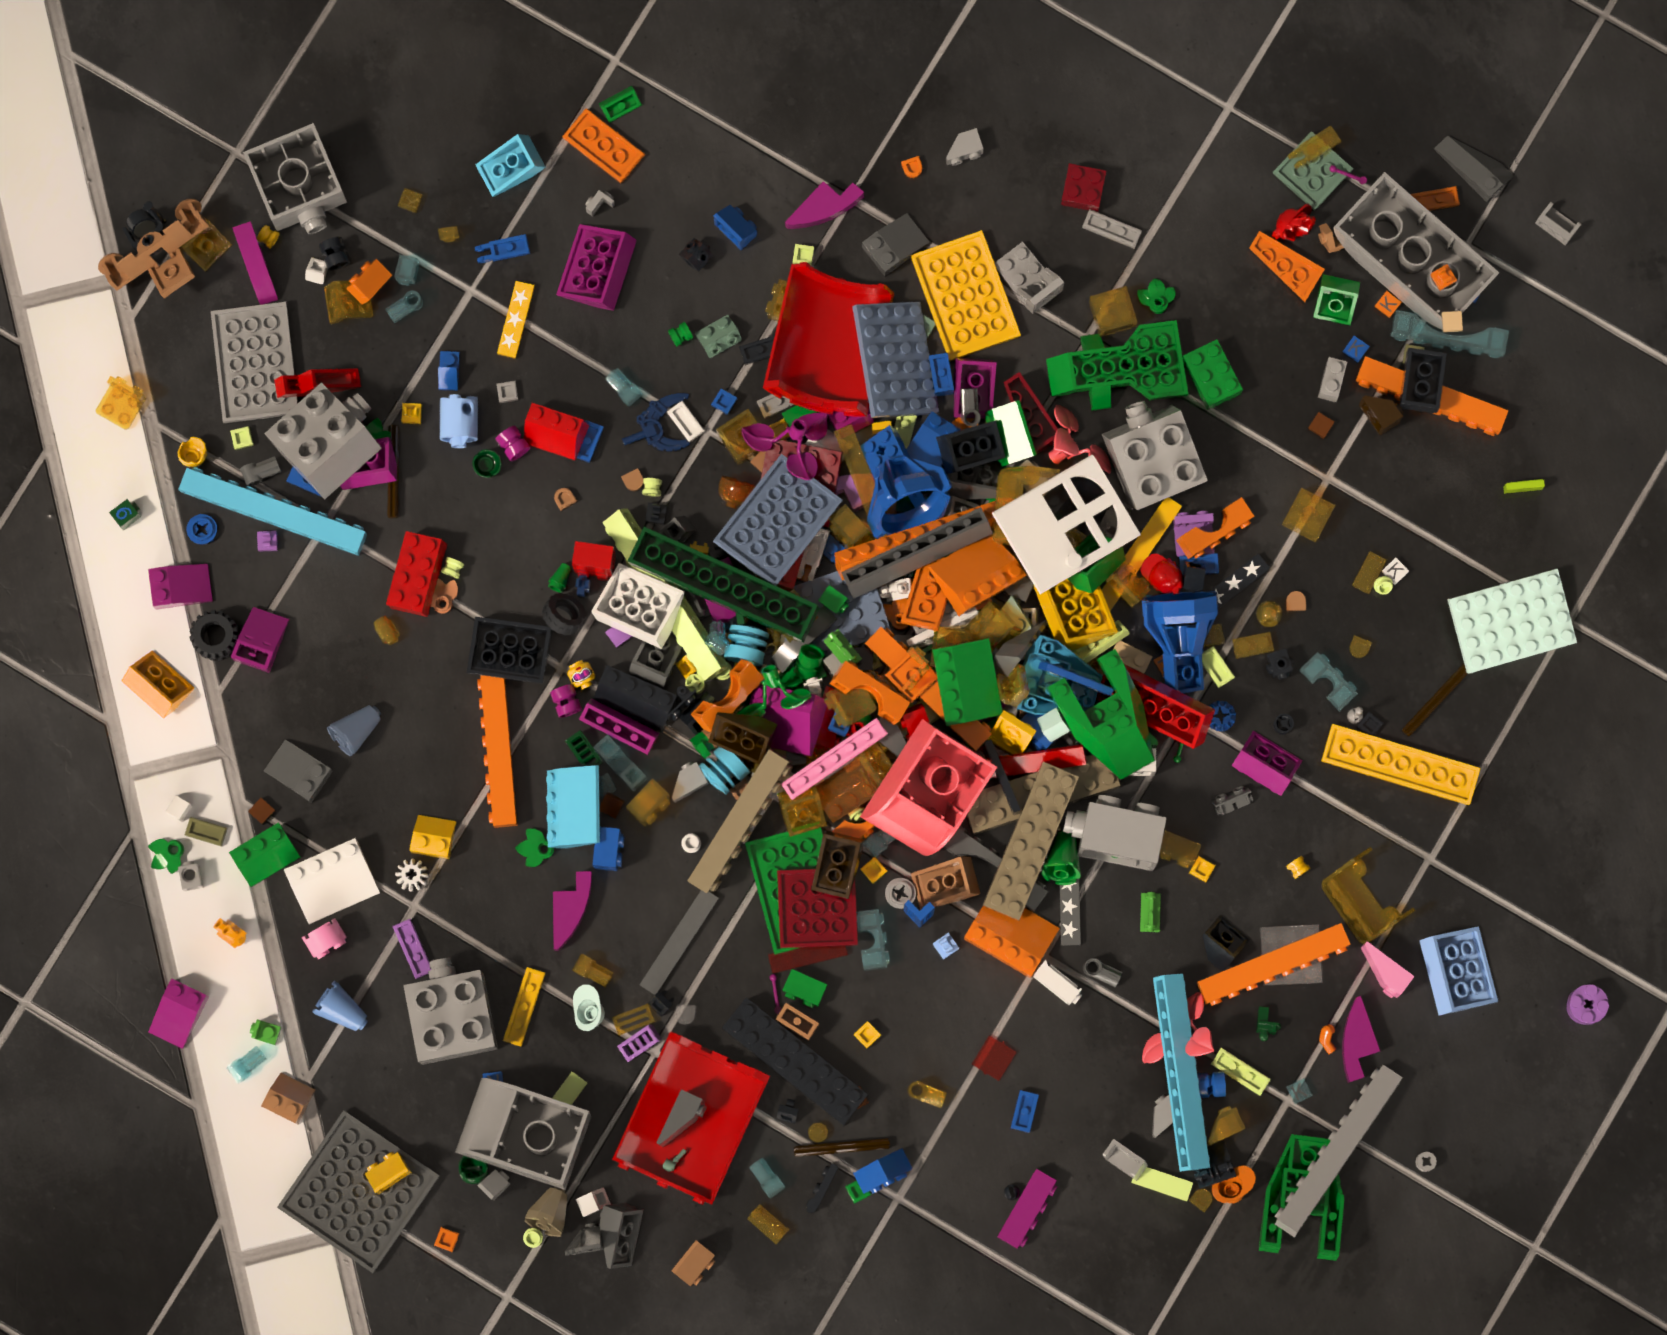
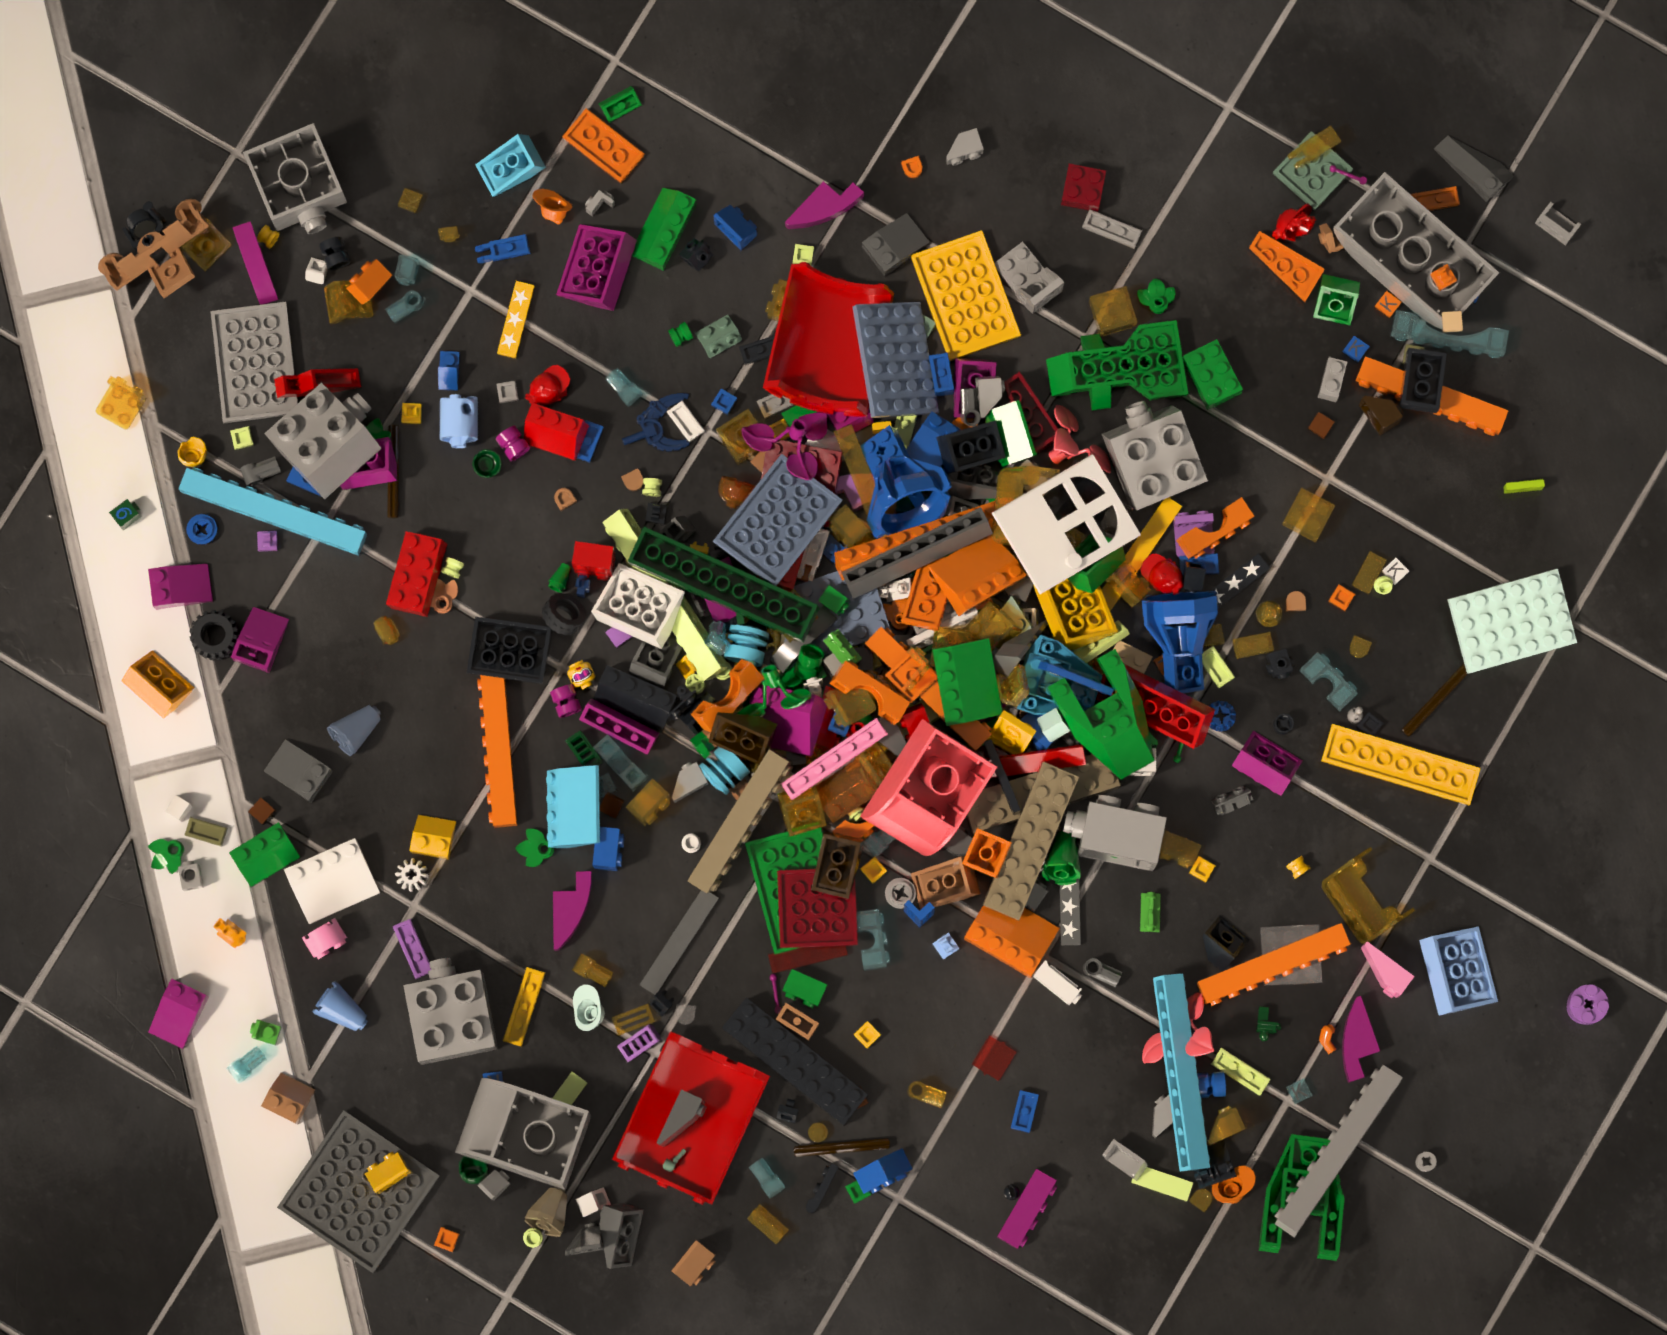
(549, 386): none -> red hair
(552, 205): none -> orange piece
(664, 227): none -> green slope
(986, 853): none -> orange slope
(989, 393): none -> light grey slope
(1341, 597): none -> orange tile

